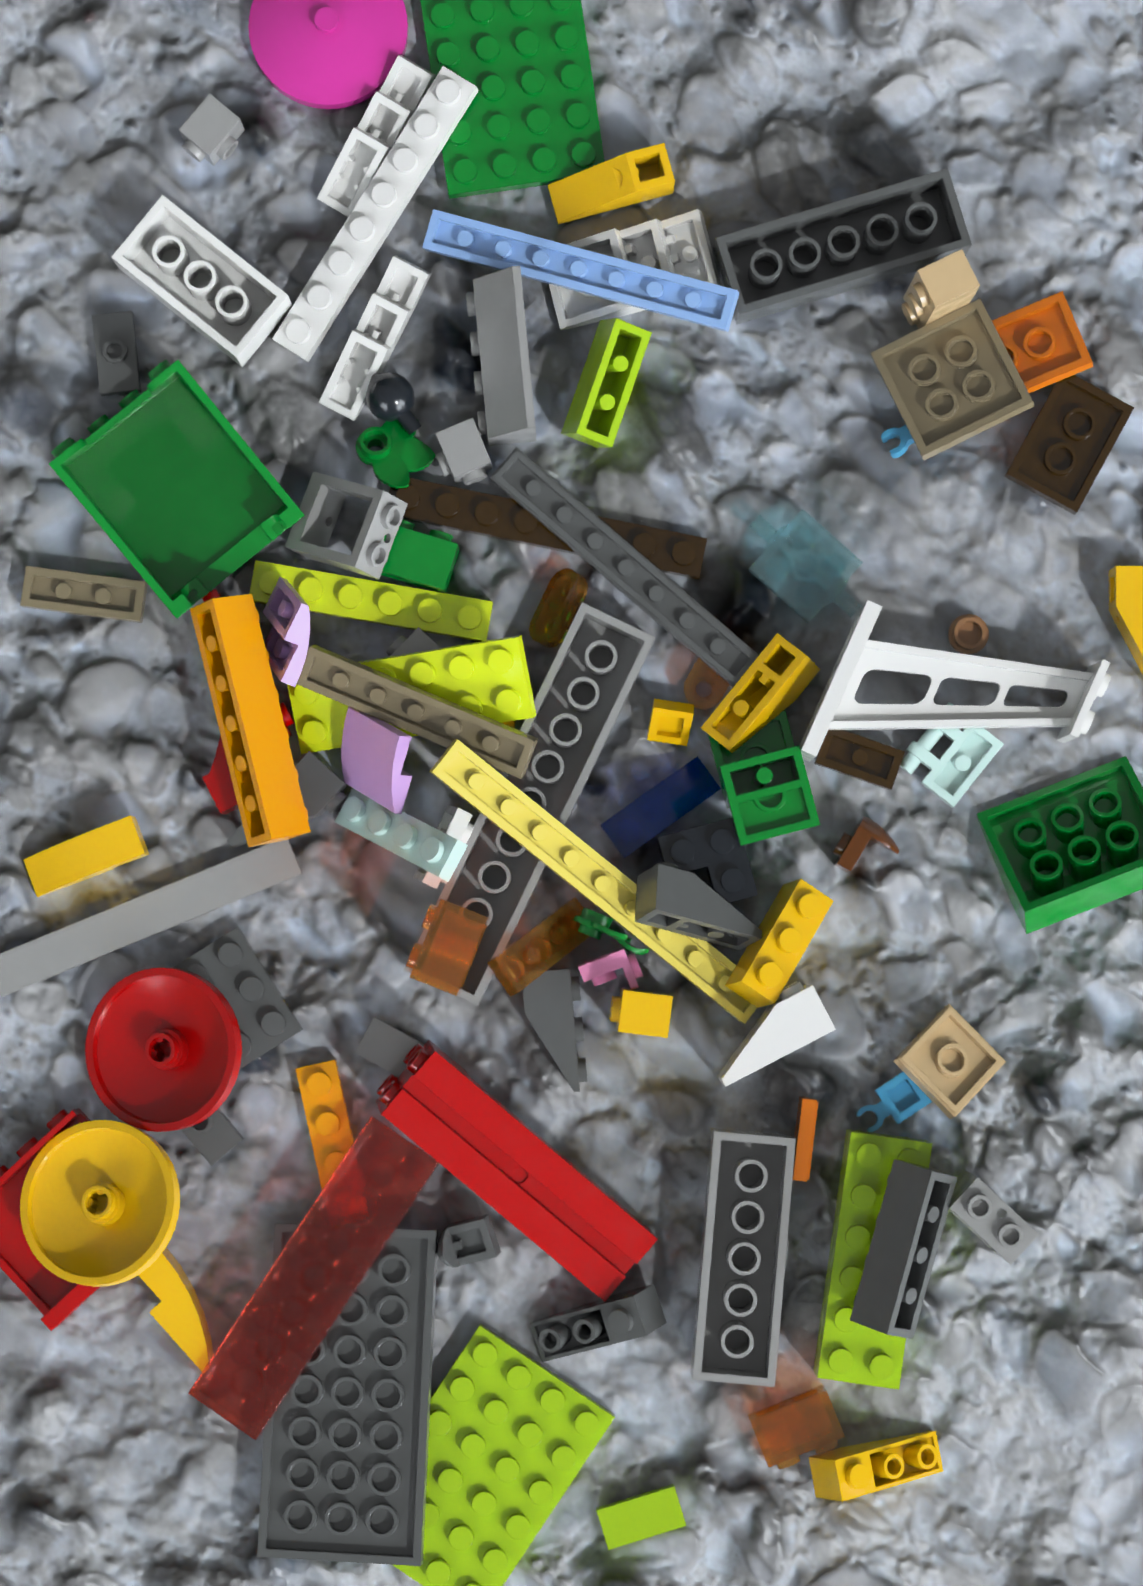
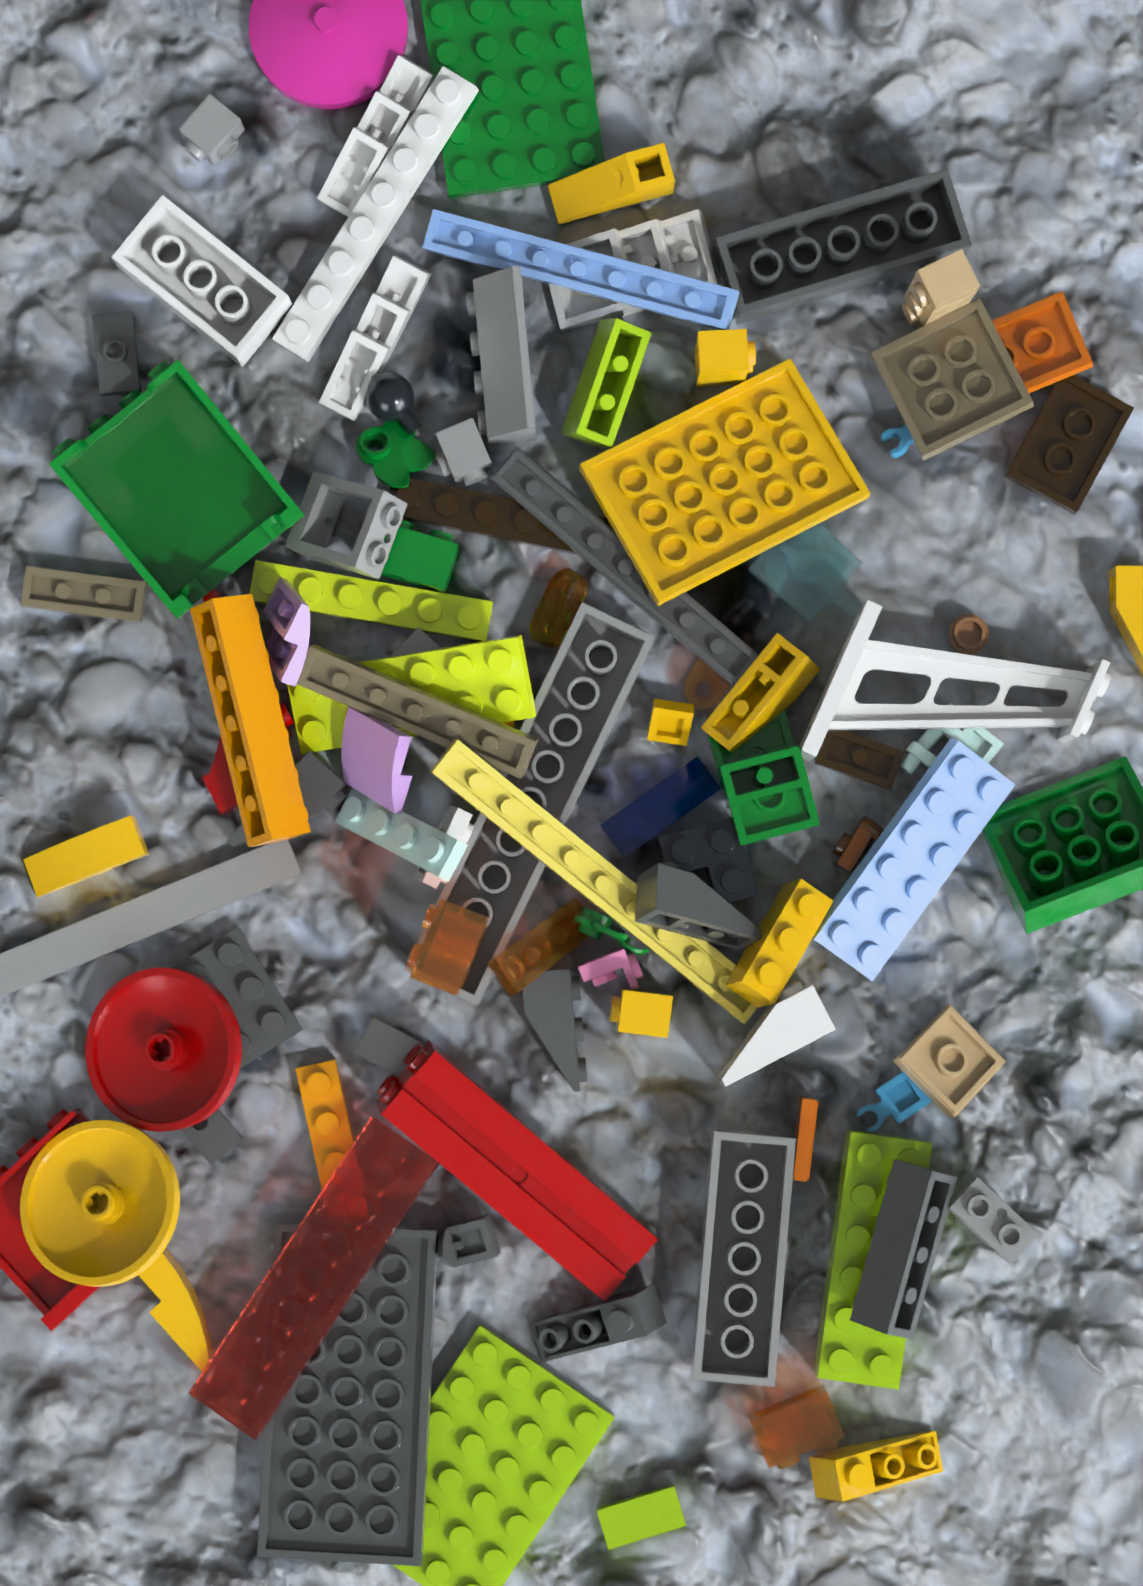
(723, 357): none -> yellow brick
(724, 481): none -> yellow plate
(912, 858): none -> light blue plate

